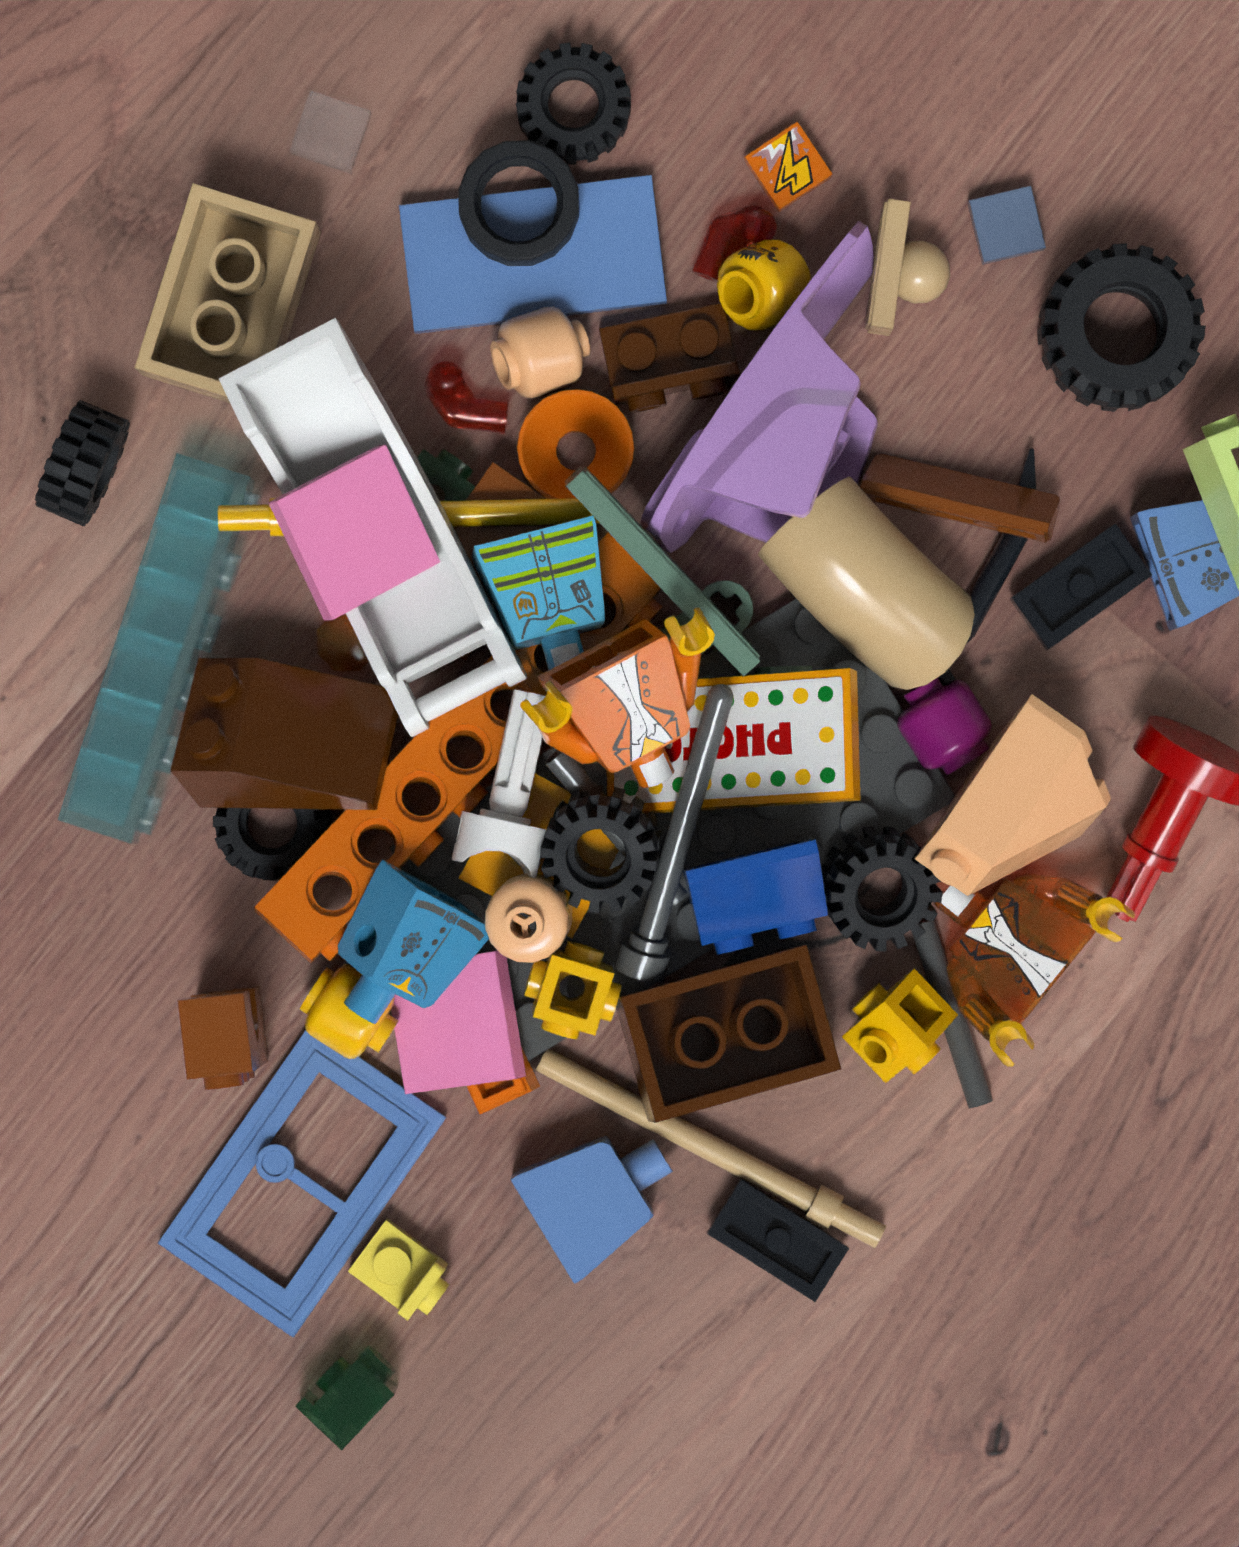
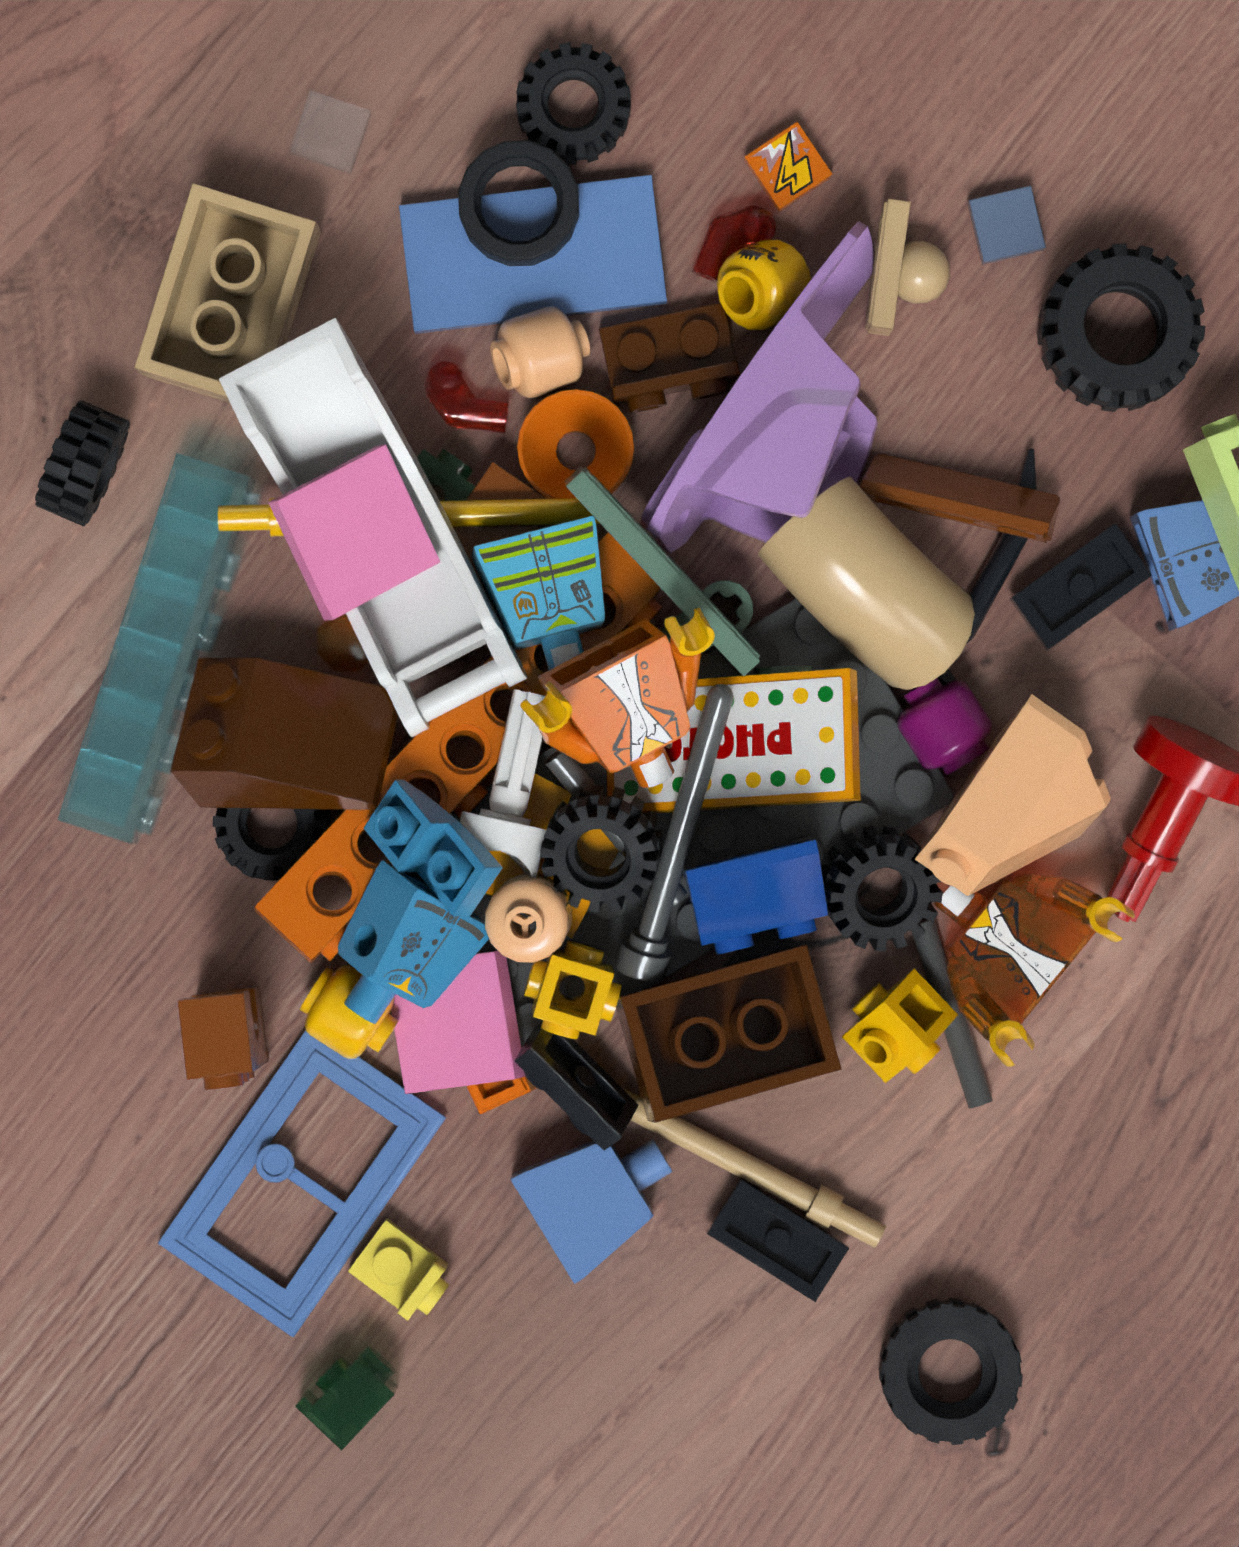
(430, 841): none -> dark azure slope
(577, 1085): none -> black plate
(960, 1419): none -> black tyre

